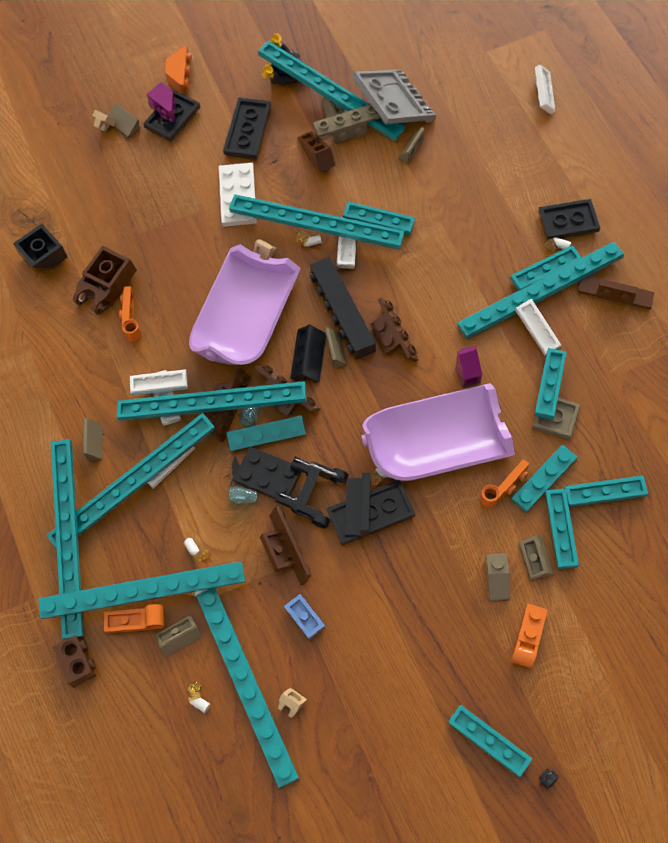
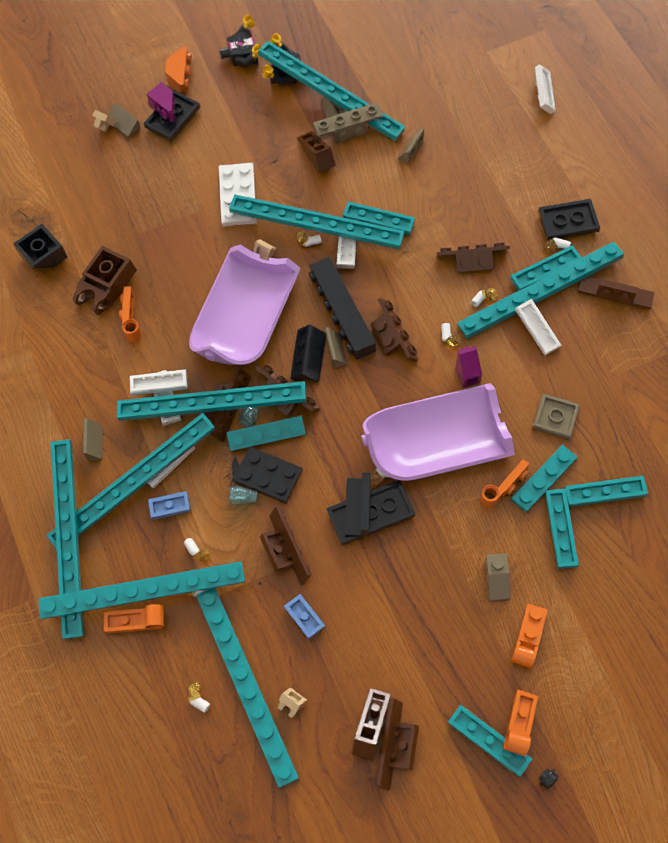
(70, 663): reddish brown brick -> none
(169, 505): none -> medium blue plate
(178, 636): dark tan slope -> none
(242, 46): none -> torso
(247, 128): black plate -> none
(298, 504): black connector -> none
(370, 724): none -> reddish brown slope
(393, 96): light grey hinge -> none
(398, 745): none -> reddish brown bracket
(447, 337): none -> arm
(473, 259): none -> reddish brown bracket
(483, 294): none -> arm
(520, 723): none -> orange plate
(536, 557): dark tan slope -> none
(550, 384): teal plate -> none

